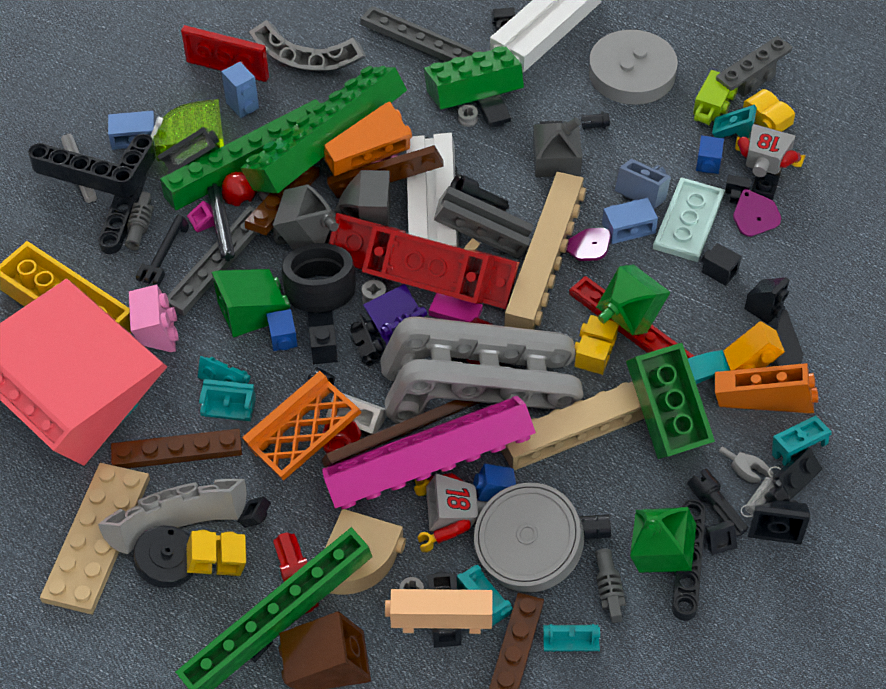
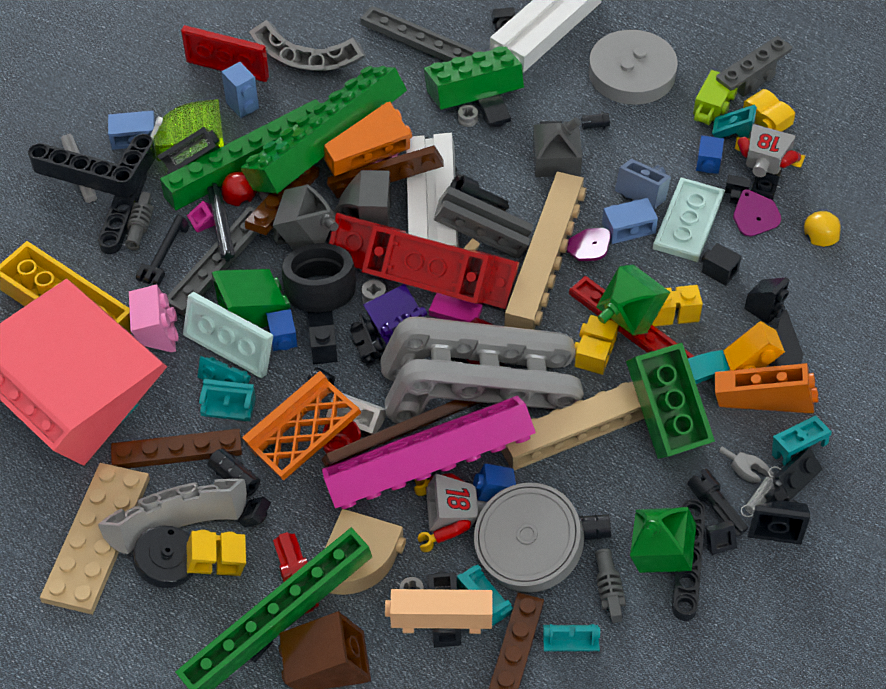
(227, 335): none -> light aqua tile
(230, 468): none -> black axle
(689, 304): none -> yellow piece
(822, 228): none -> yellow hair

